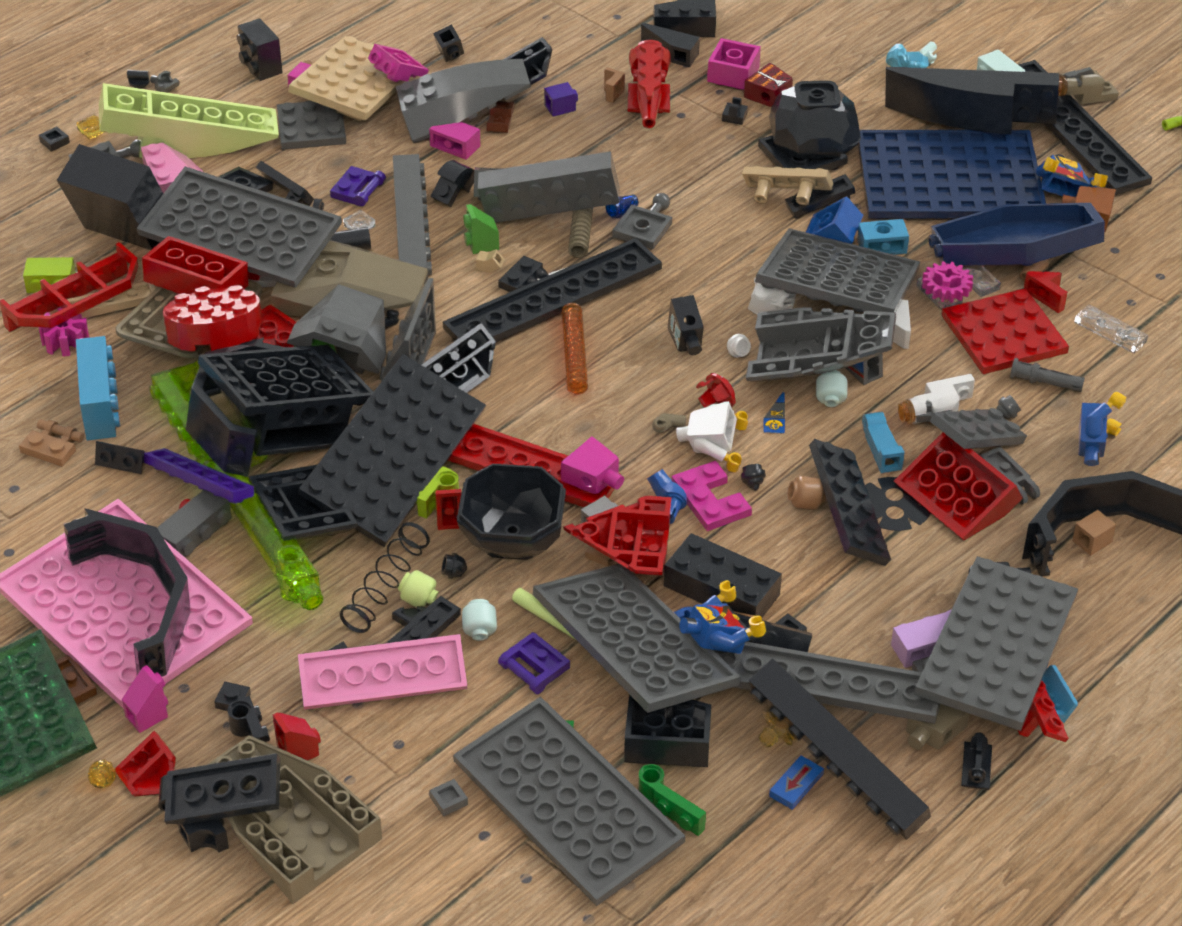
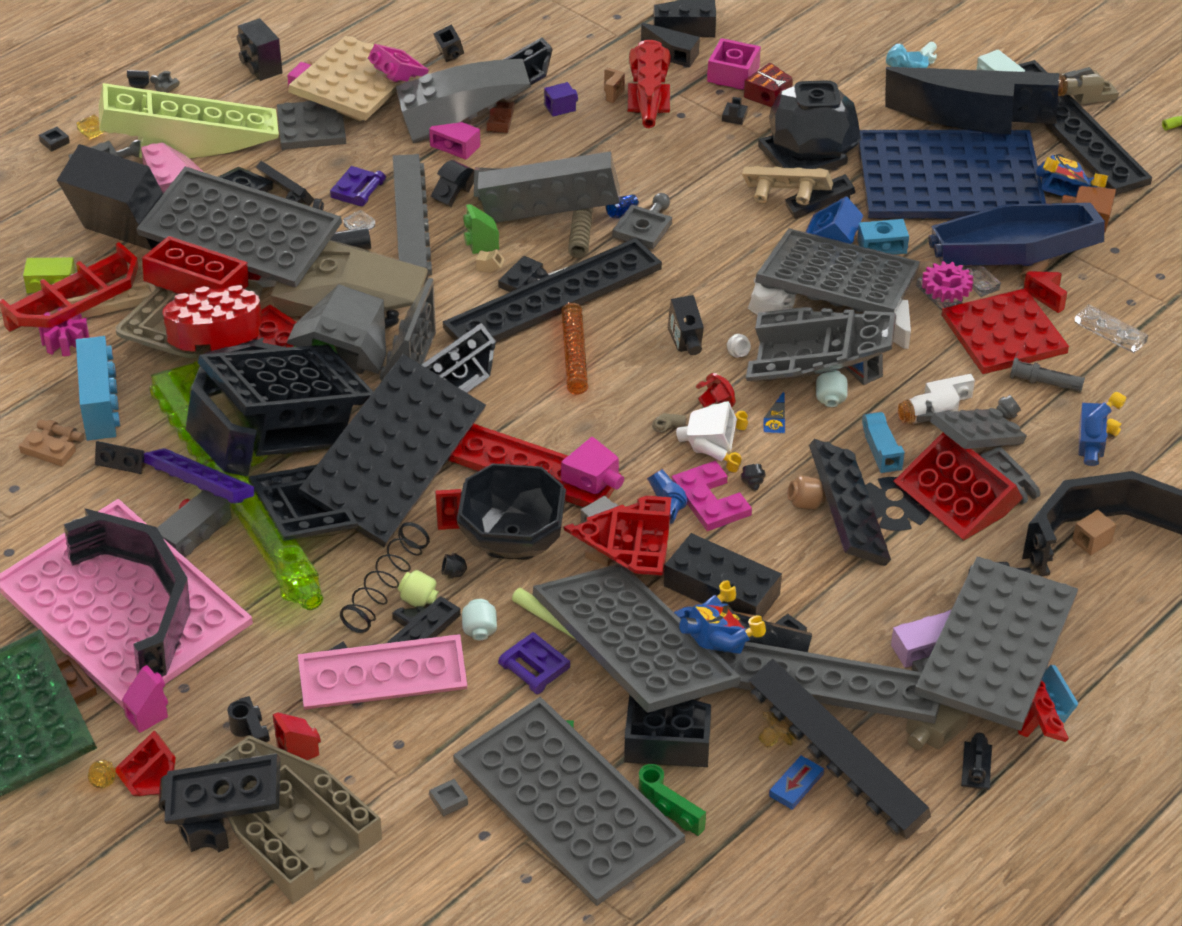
(229, 693): black plate -> none
(443, 480): lime plate -> none

